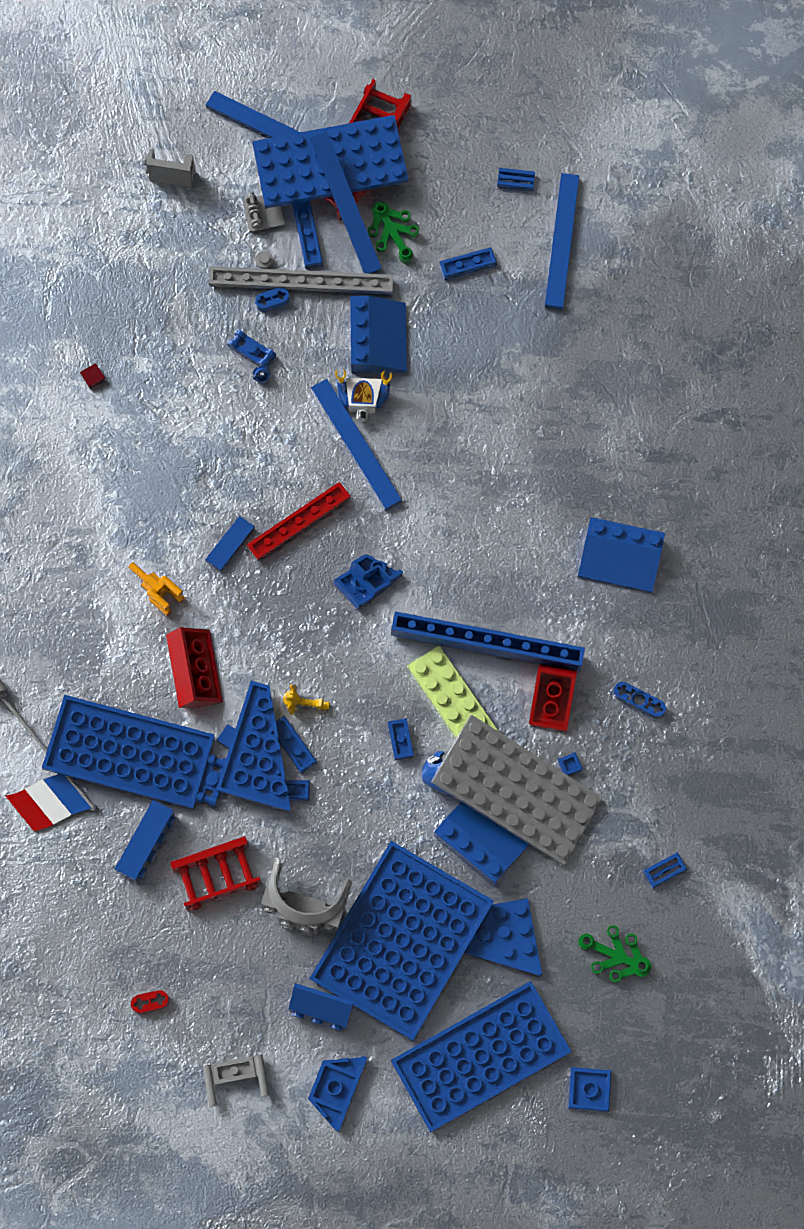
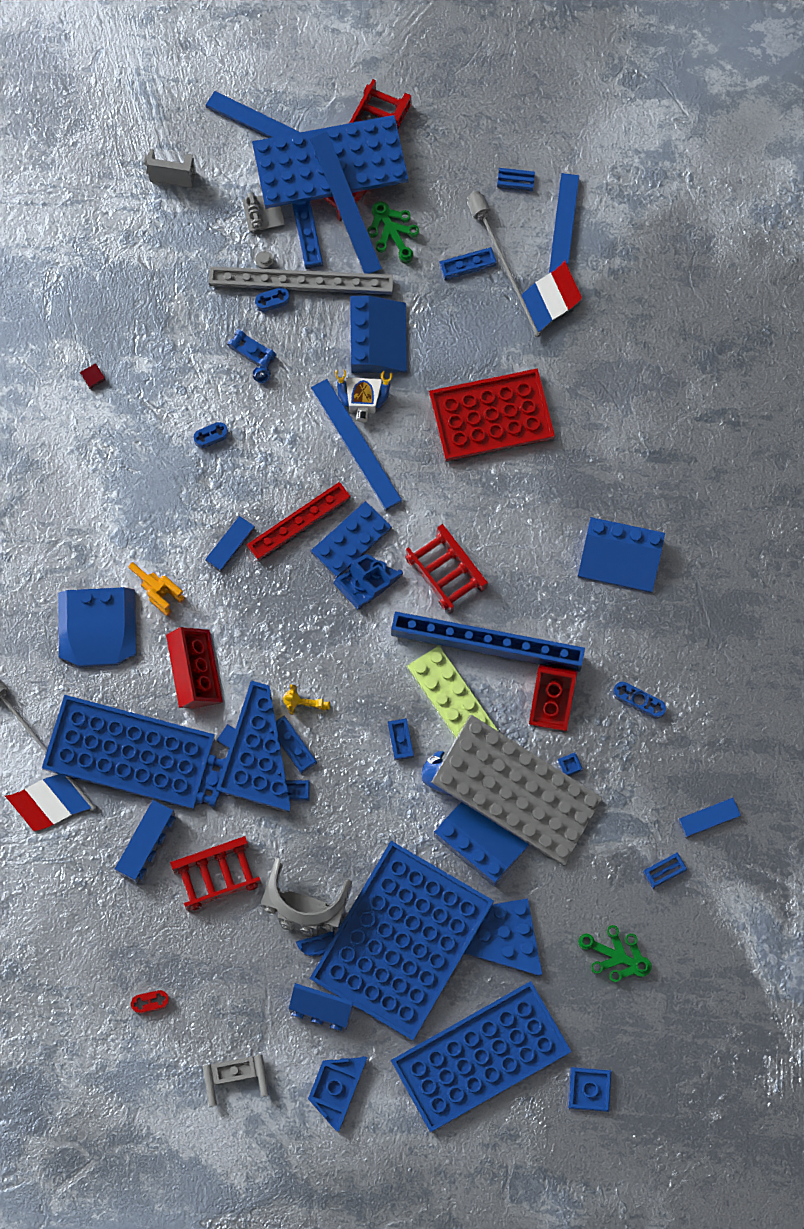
(97, 626): none -> blue wedge
(209, 431): none -> blue beam
(315, 945): none -> blue tile
(351, 539): none -> blue plate
(454, 552): none -> red fence
(491, 414): none -> red plate
(546, 297): none -> flag
(709, 817): none -> blue tile

